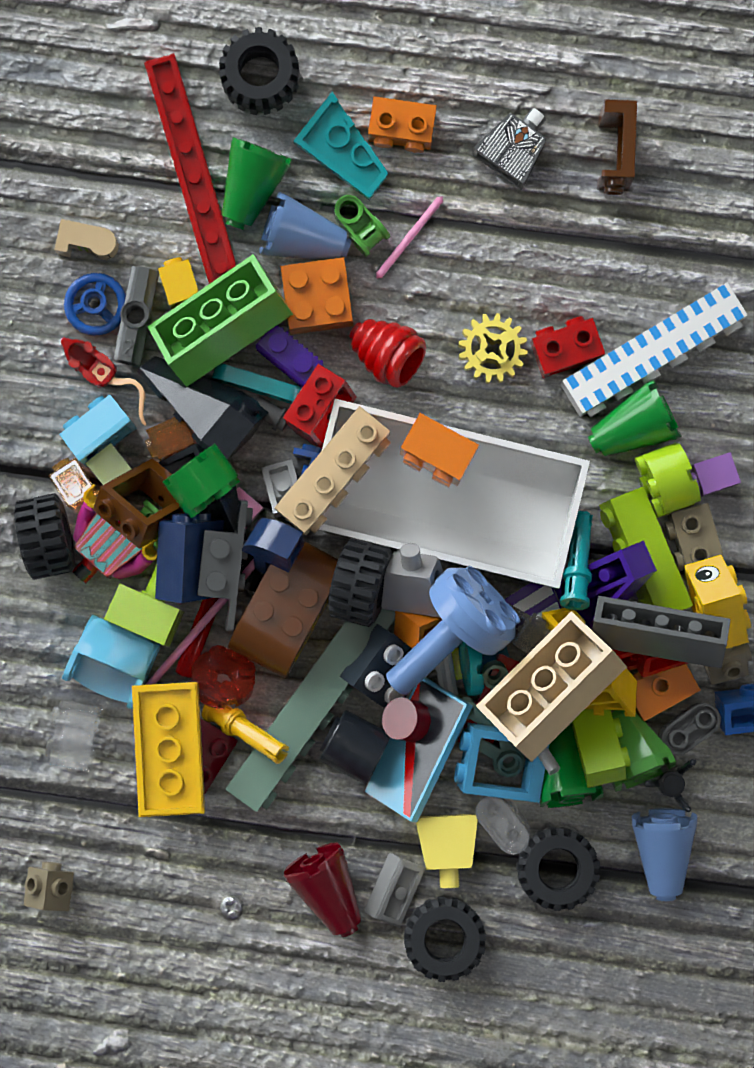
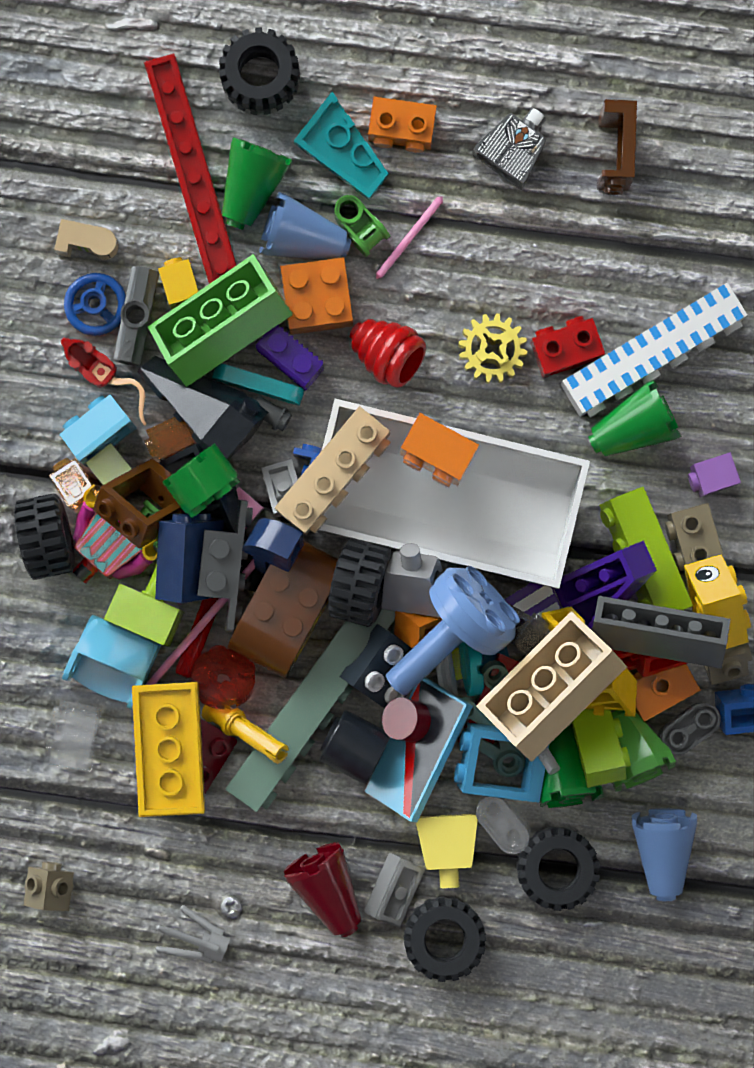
(212, 945): none -> light grey plant
(314, 404): red window -> none
(577, 573): teal pin -> none
(668, 479): lime brick -> none
(673, 784): black plant -> none

